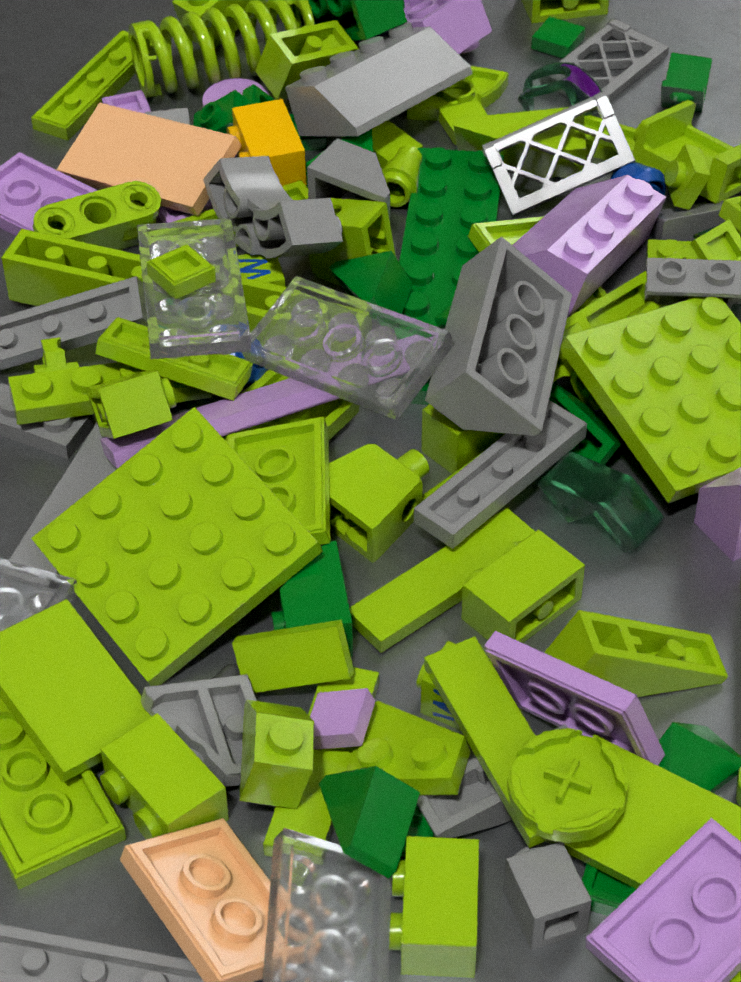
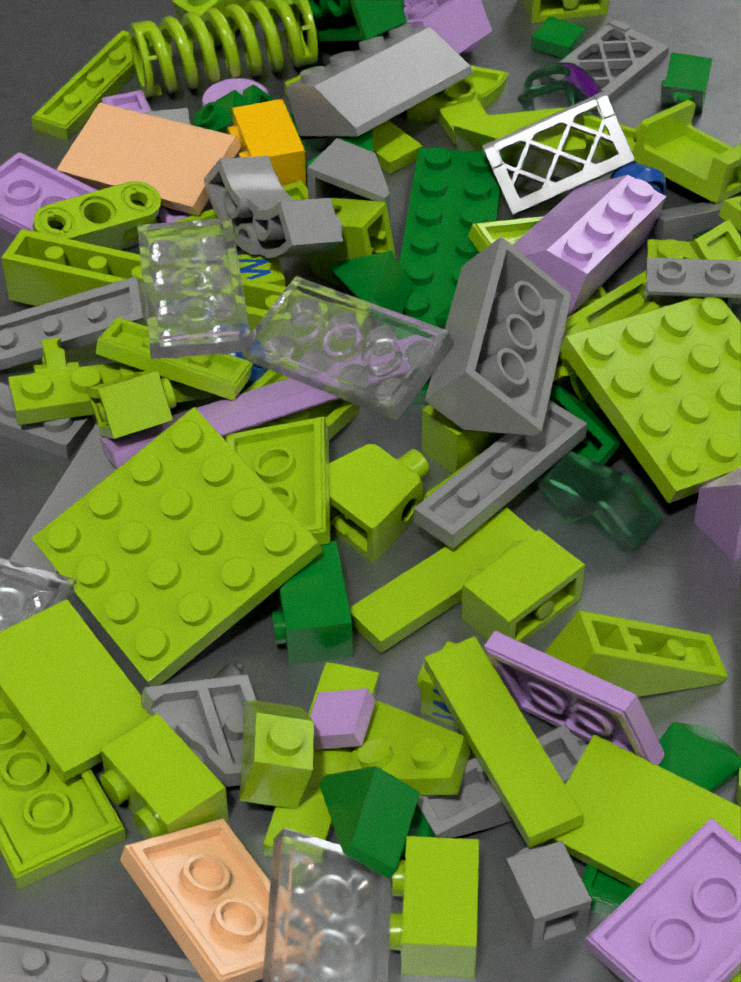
(181, 271): lime tile -> none
(294, 656): lime tile -> none
(297, 50): lime slope -> none
(402, 175): lime cone -> none
(567, 785): lime tile -> none
(686, 176): lime plate -> none

